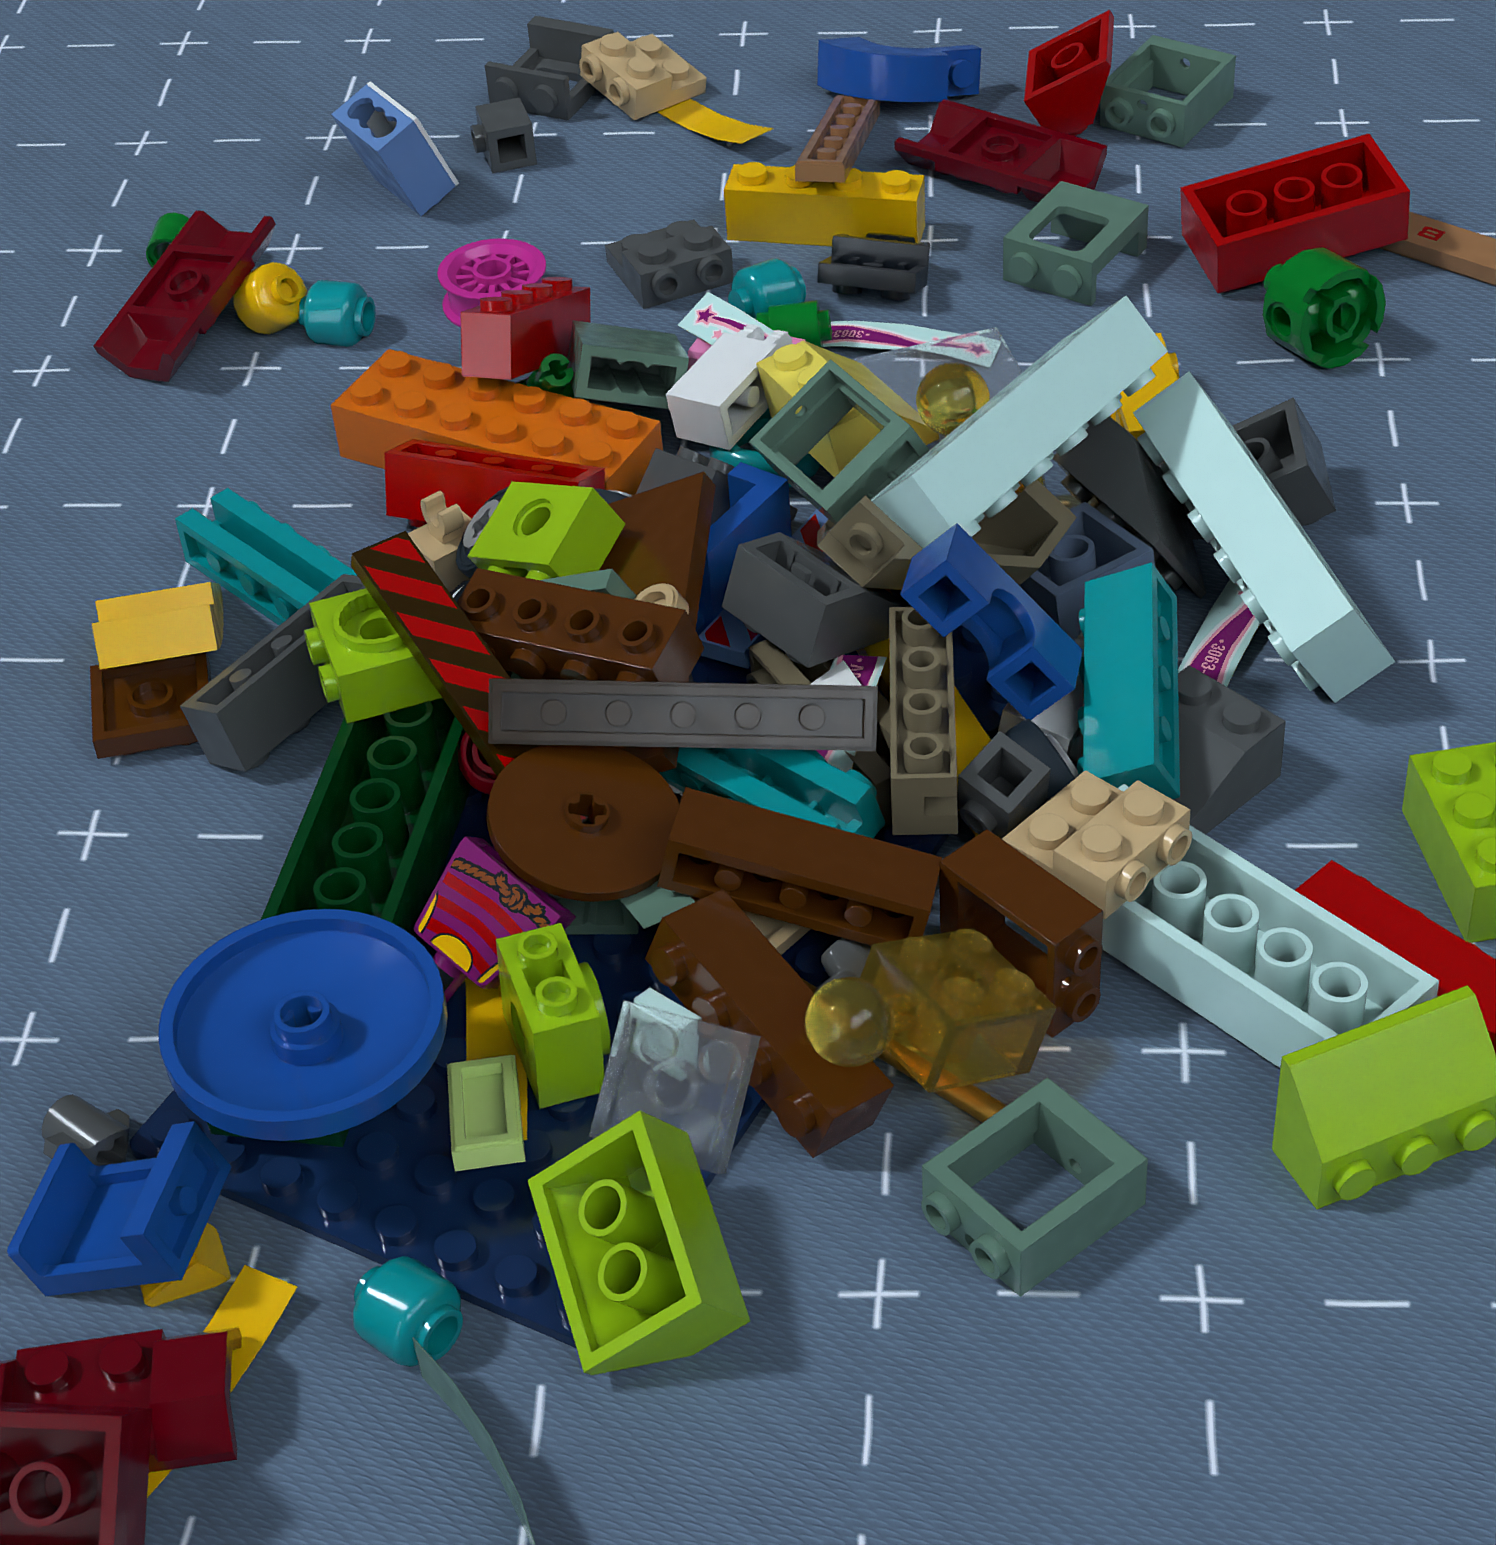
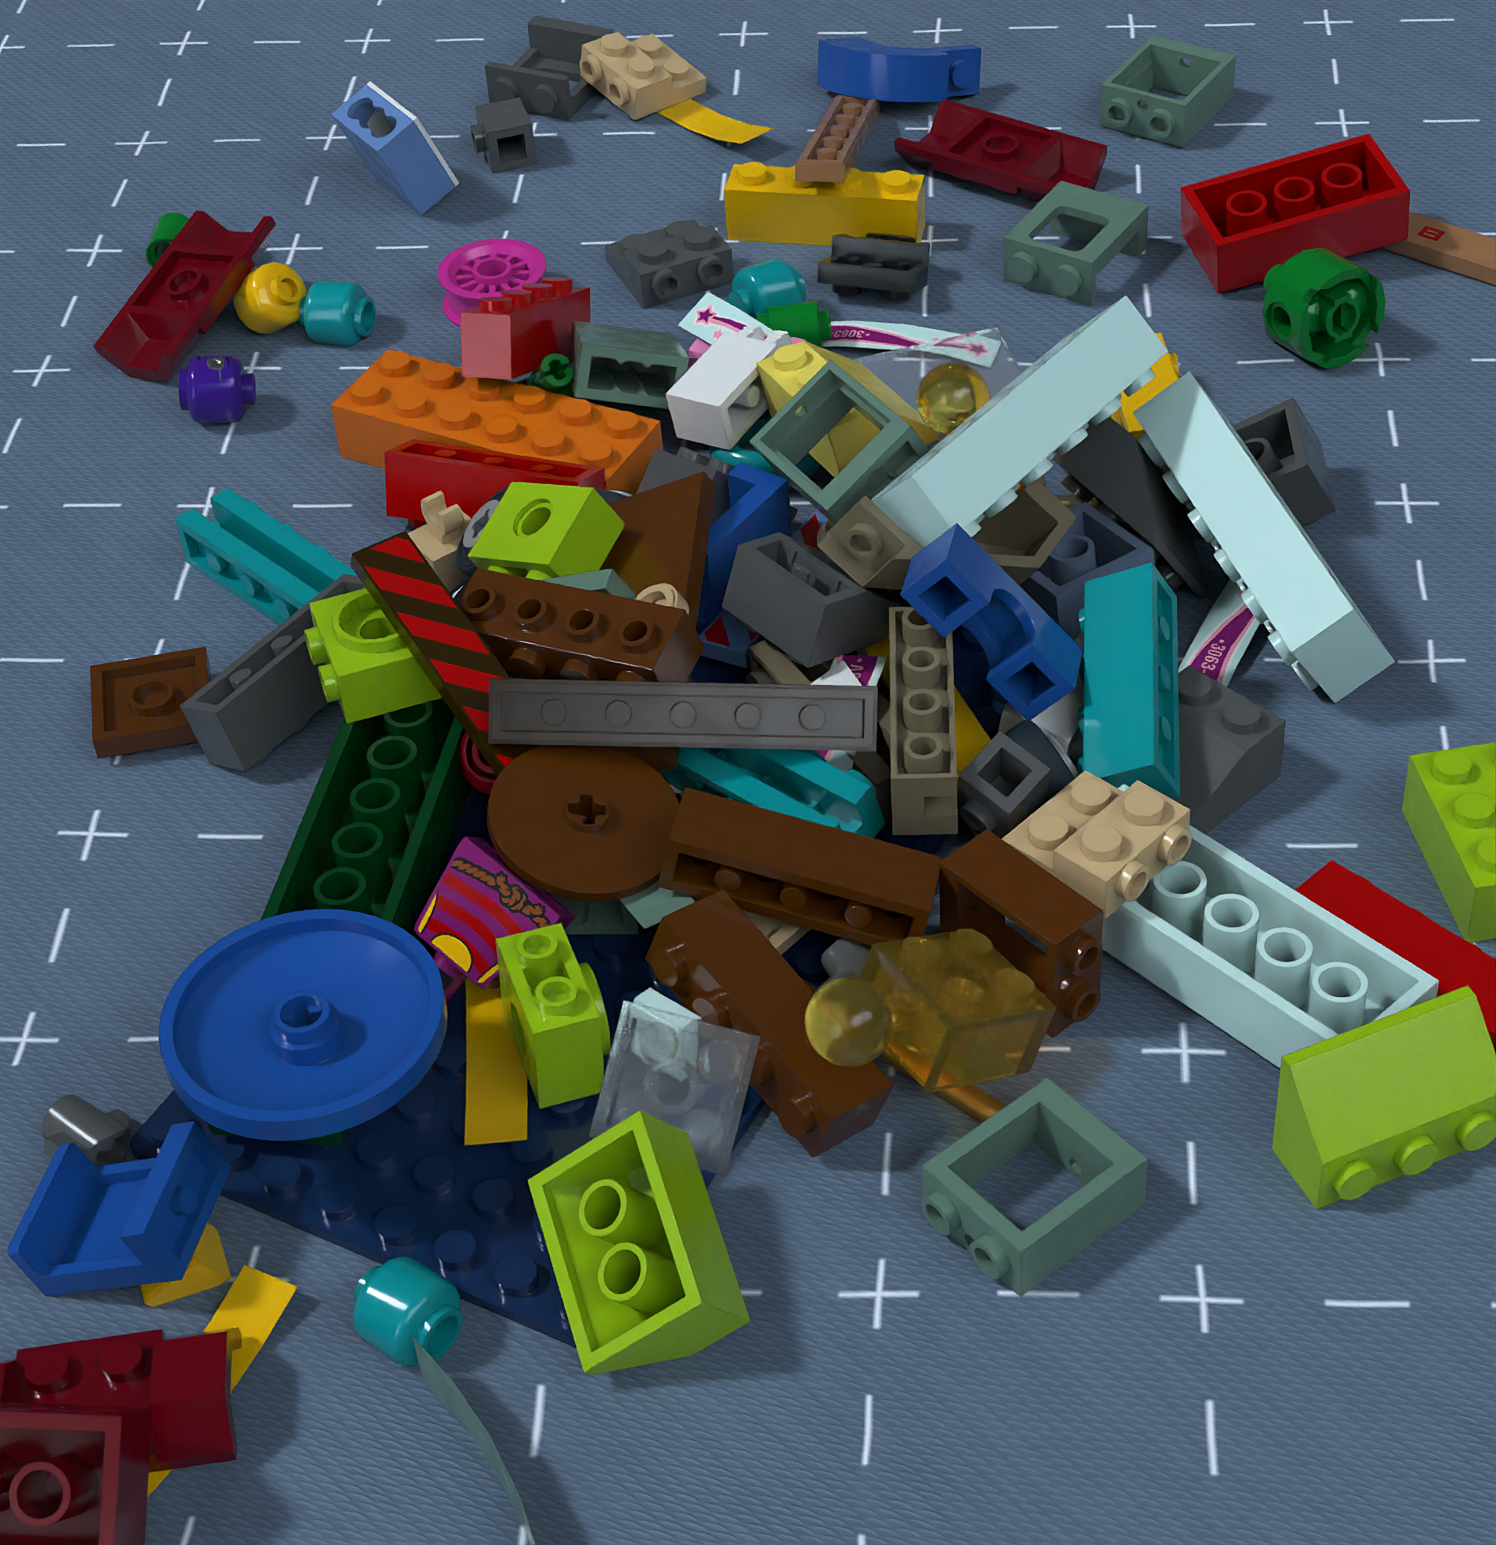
(158, 625): yellow slope -> none
(216, 389): none -> dark purple head
(485, 1113): yellowish green tile -> none
(1070, 75): red slope -> none

